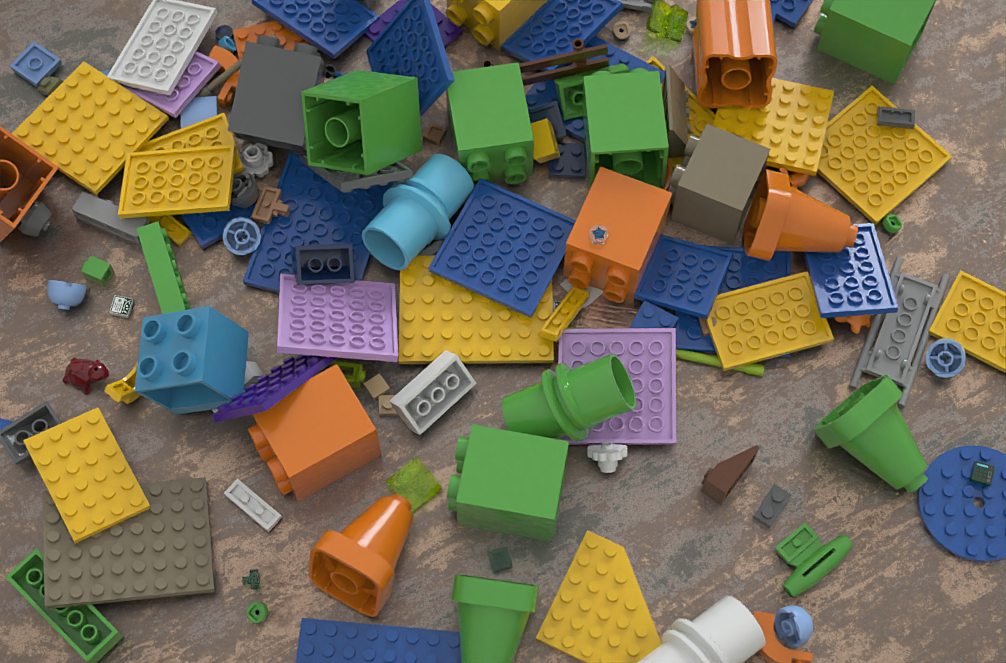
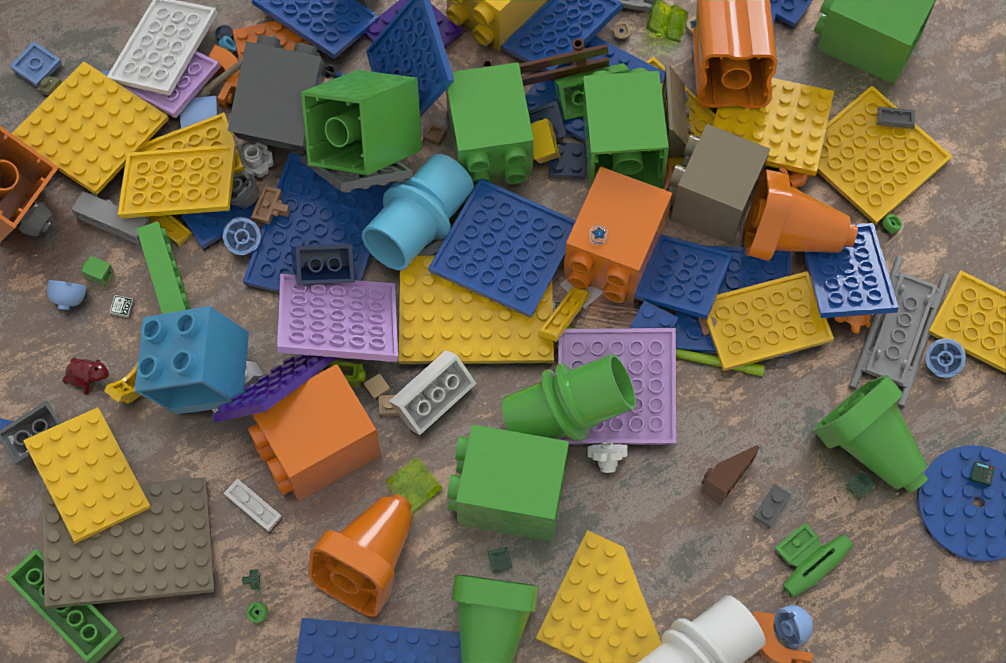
(860, 485): none -> clear green plate

